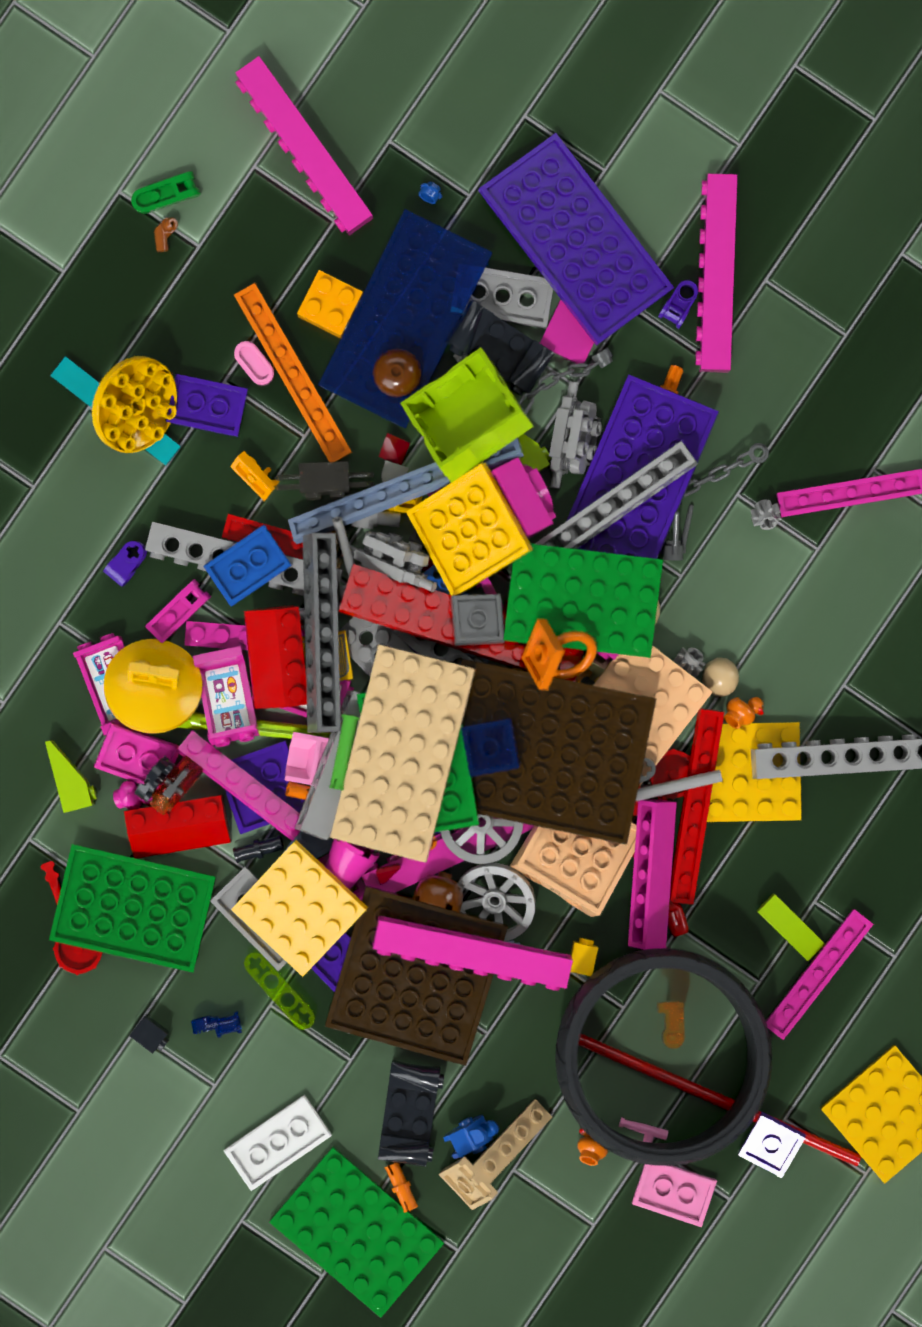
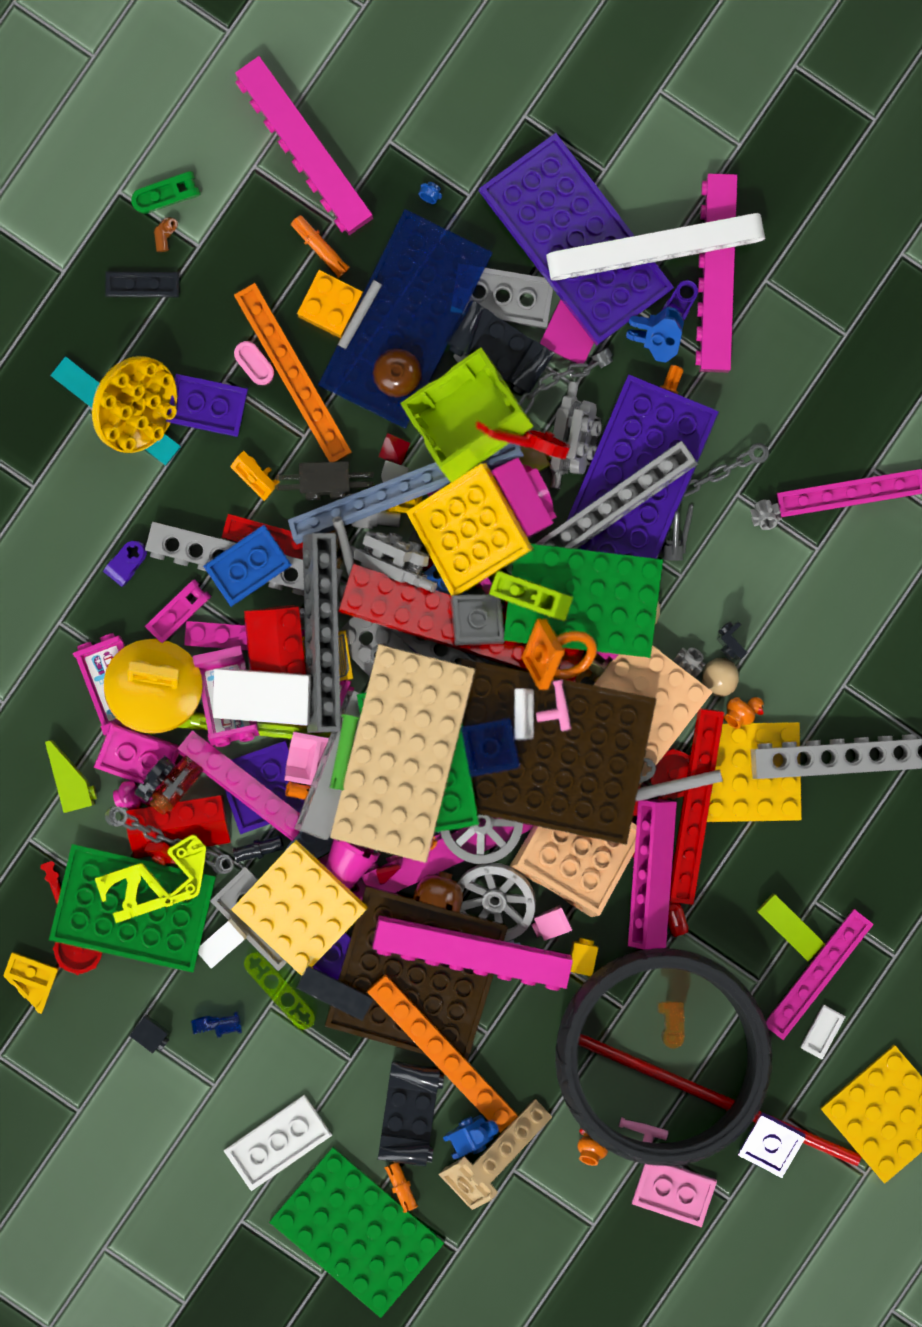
(31, 979): none -> yellow wing
(111, 820): none -> dark grey piece
(142, 284): none -> black tile
(159, 853): none -> red plate
(187, 854): none -> neon yellow piece
(221, 943): none -> white tile
(262, 696): none -> white tile
(319, 245): none -> orange axle
(334, 992): none -> black tile
(359, 314): none -> light grey piece
(442, 1052): none -> orange plate
(524, 713): none -> white tile
(531, 595): none -> lime slope
(532, 438): none -> red piece
(551, 923): none -> bright pink slope
(561, 712): none -> bright pink piece
(655, 246): none -> white beam
(662, 333): none -> blue hinge
(731, 647): none -> black bracket
(822, 1031): none -> white tile

